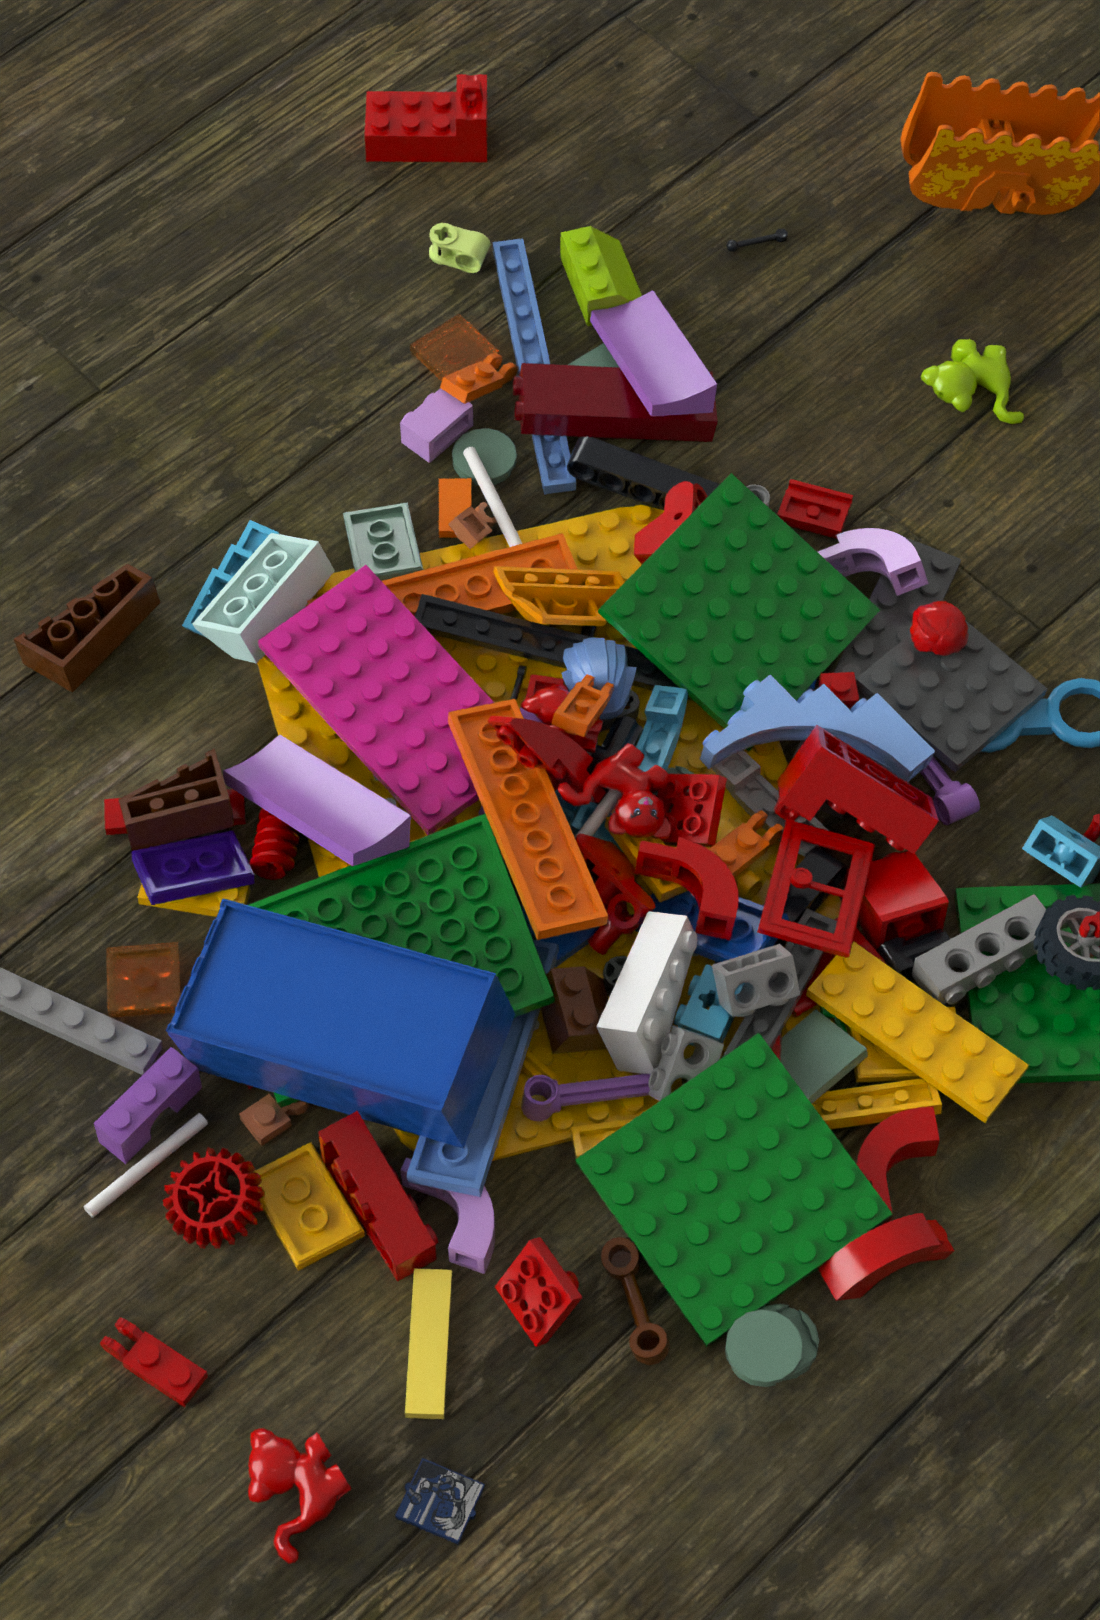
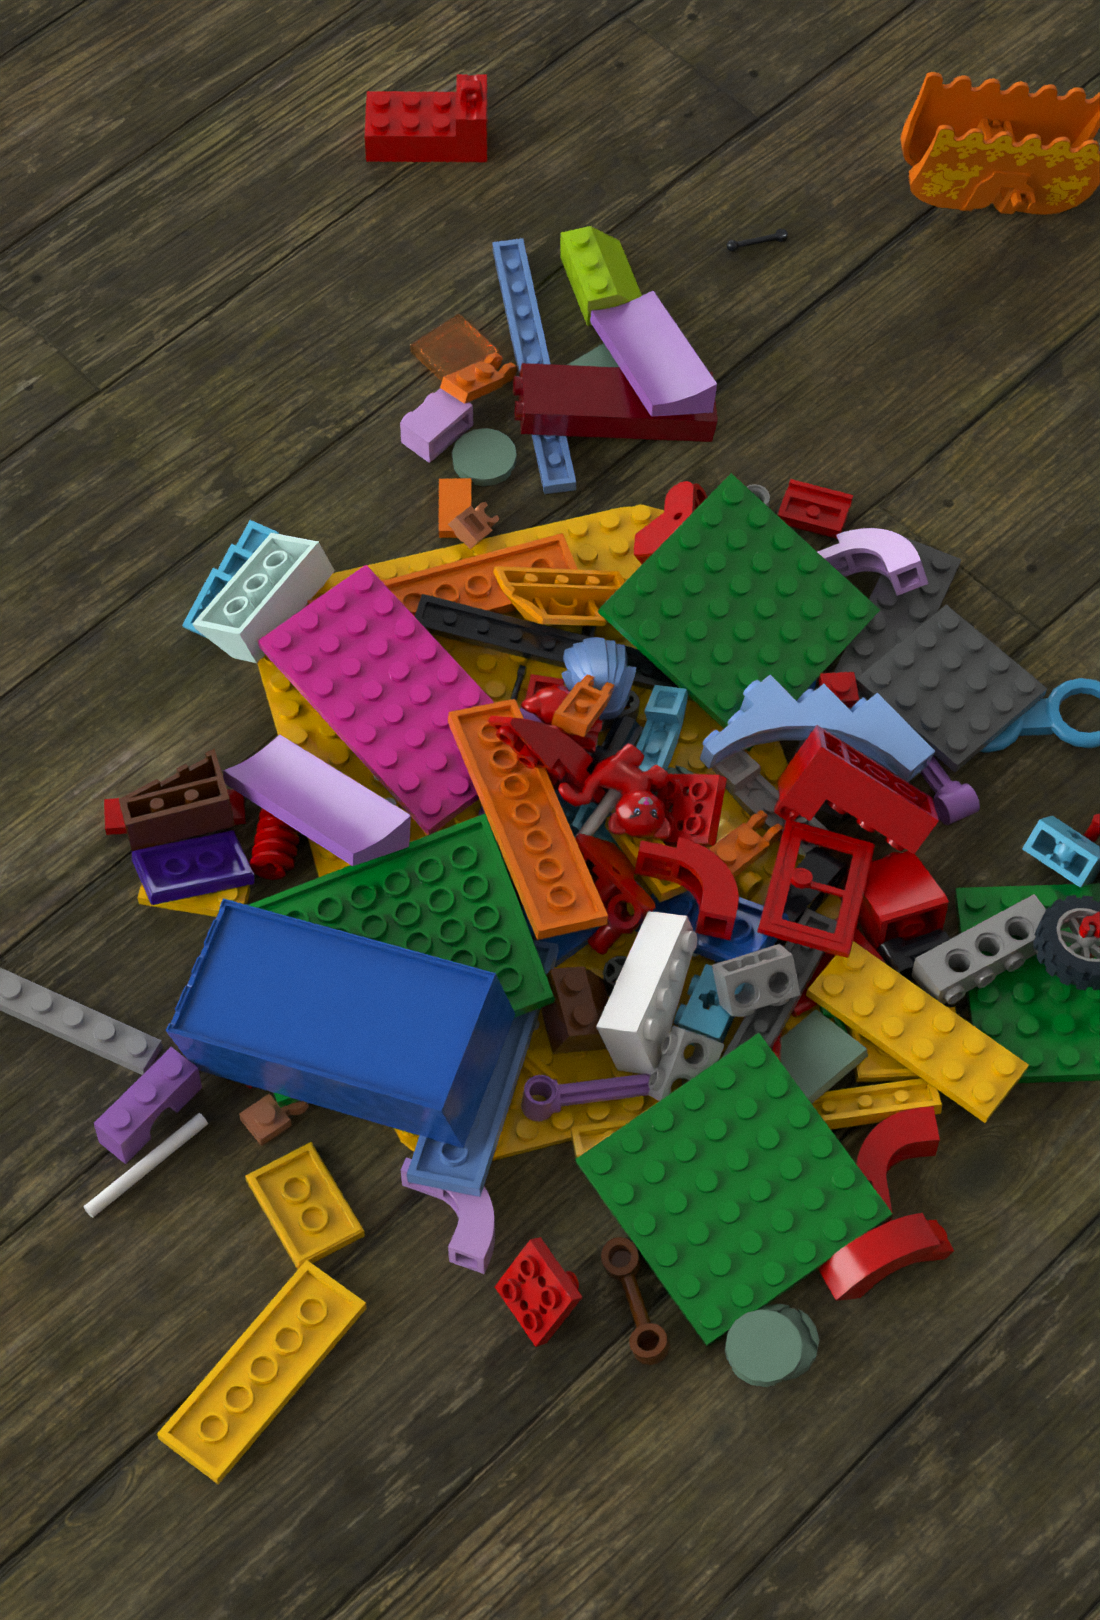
(90, 628): reddish brown wedge -> none
(143, 979): clear orange plate -> none
(156, 1363): red hinge -> none
(216, 1171): red gear -> none
(261, 1371): none -> yellow plate
(278, 1467): red animal -> none
(377, 1196): red wedge -> none
(383, 540): sand green tile -> none
(428, 1344): light yellow tile -> none
(440, 1501): piece -> none
(460, 250): yellowish green piece -> none
(492, 497): white bar -> none
(628, 472): black beam -> none
(939, 628): red hair -> none
(958, 379): lime animal -> none

